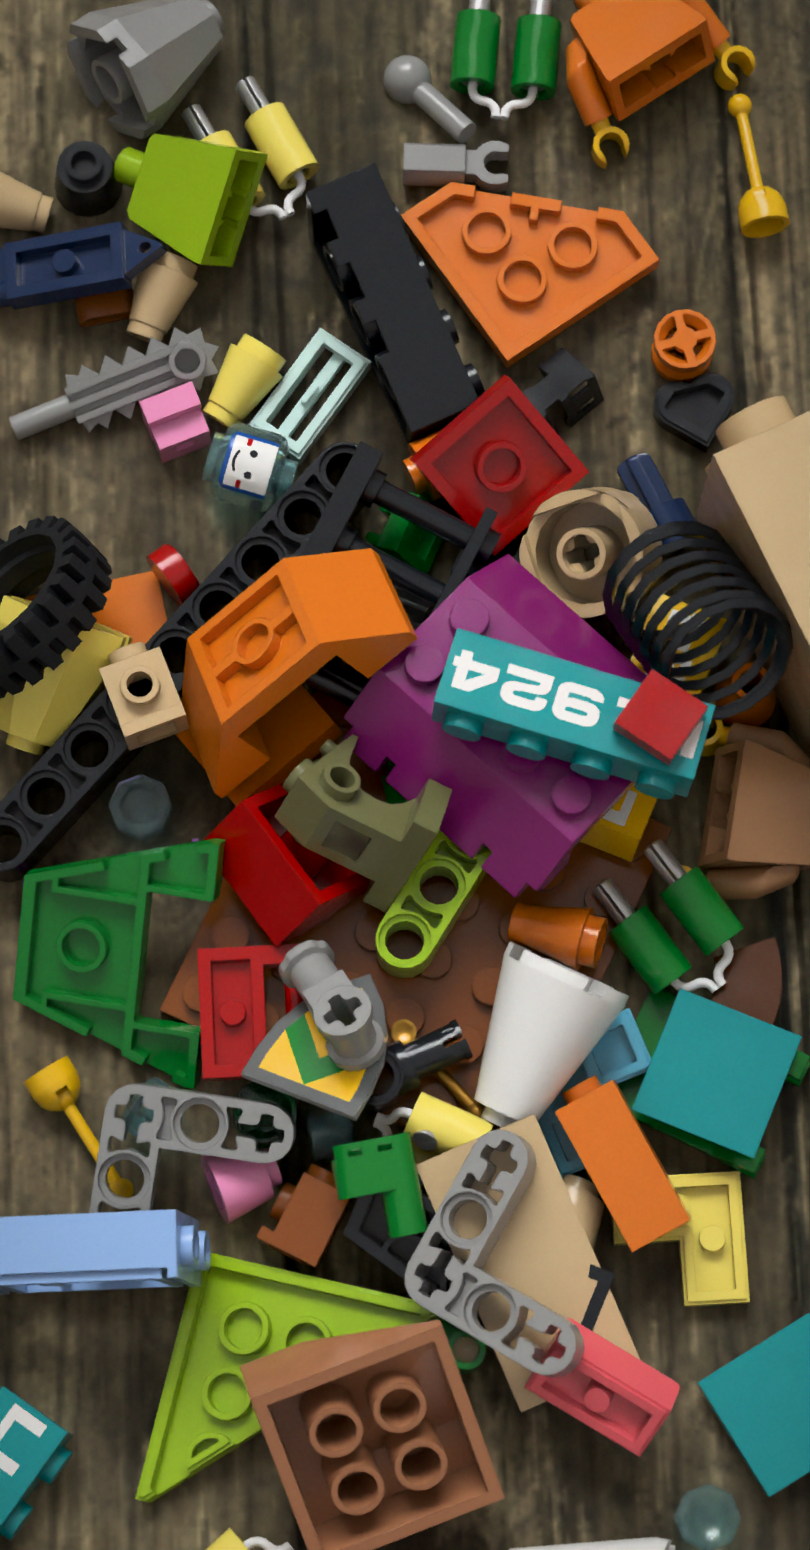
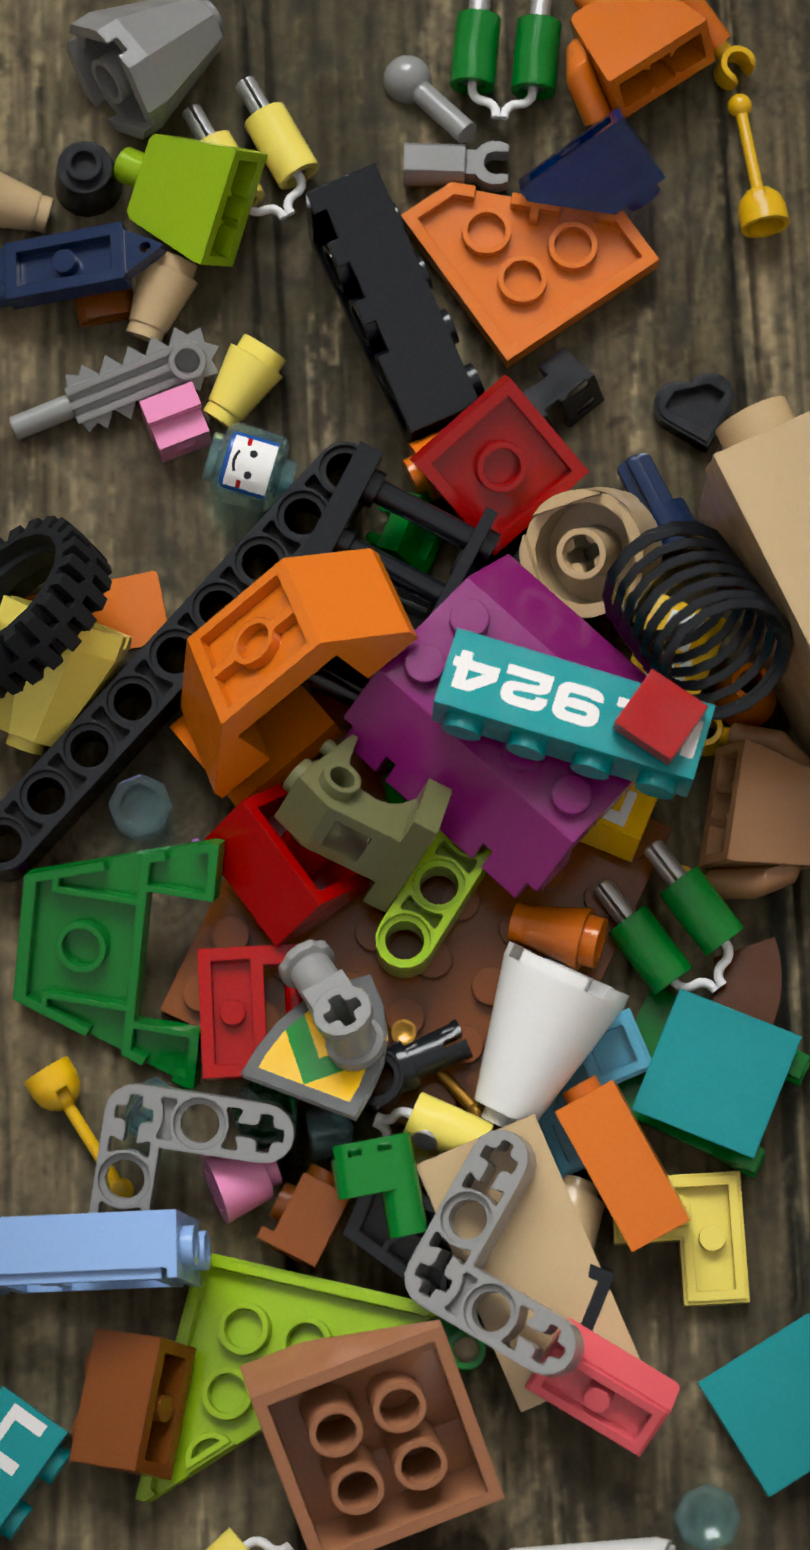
(132, 1403): none -> dark orange brick
(149, 716): tan brick -> none
(173, 573): red tile -> none
(341, 353): light aqua tile -> none
(598, 170): none -> clear blue slope
(683, 332): orange wheel -> none

